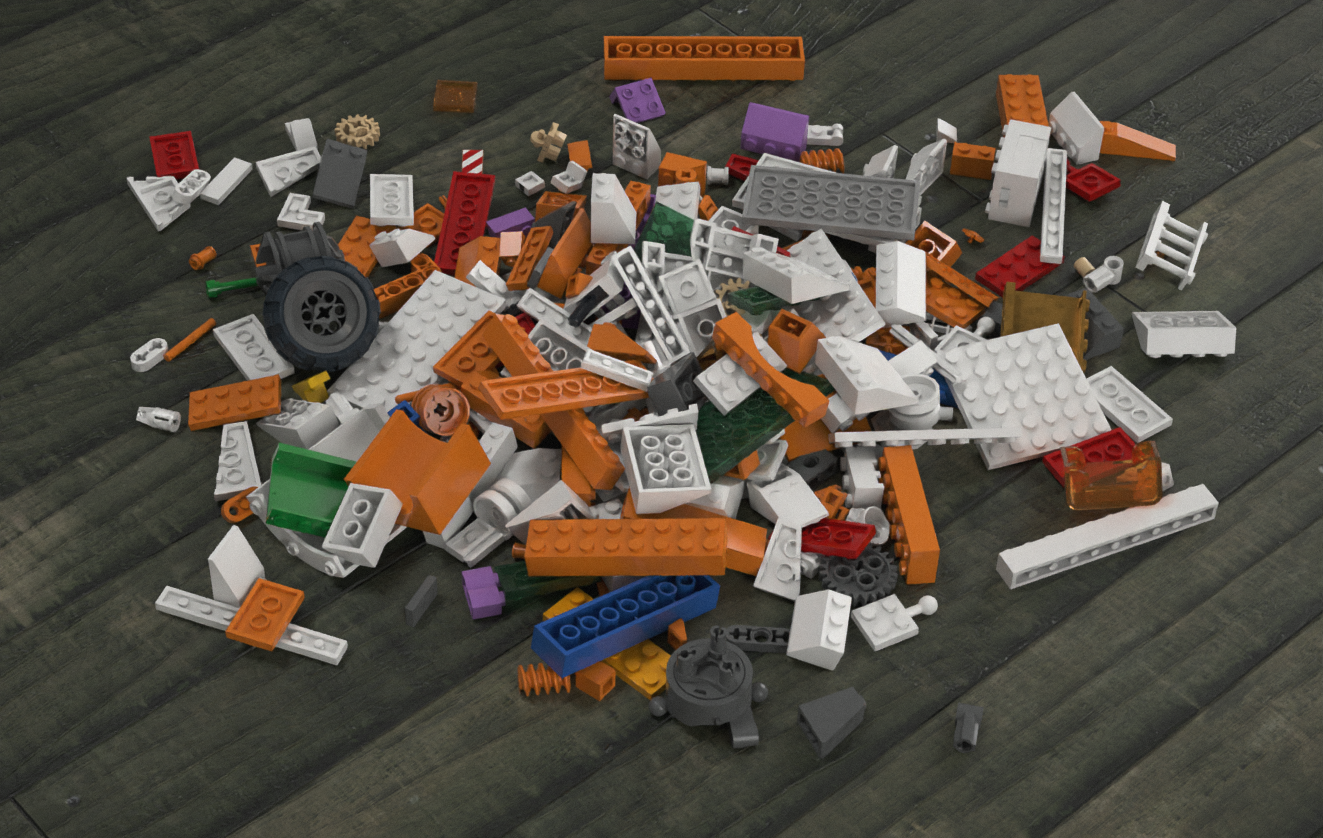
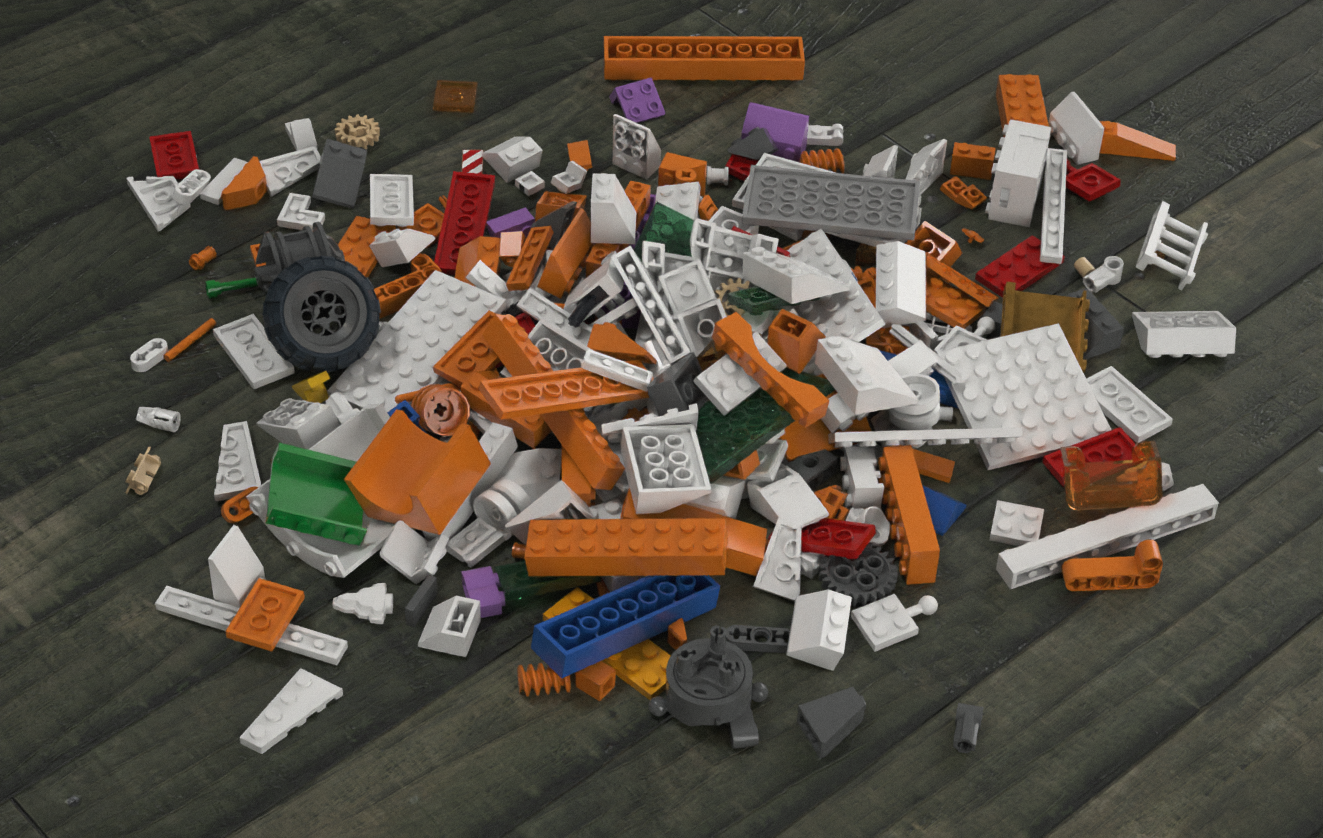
(145, 465): none -> tan hinge
(234, 402): orange plate -> none
(245, 187): none -> orange slope
(289, 709): none -> white wing
(363, 524): white slope -> none
(367, 603): none -> white rock
(412, 553): none -> white bracket
(452, 626): none -> white slope
(514, 157): none -> white slope
(537, 272): dark grey tile -> none
(542, 140): tan hips -> none
(576, 284): orange slope -> none
(754, 145): none -> dark grey slope
(865, 255): none -> clear orange slope
(933, 466): none -> orange tile
(943, 509): none -> blue slope
(945, 131): white slope -> none
(962, 194): none -> orange slope
(1016, 523): none -> white plate
(1115, 572): none -> orange beam

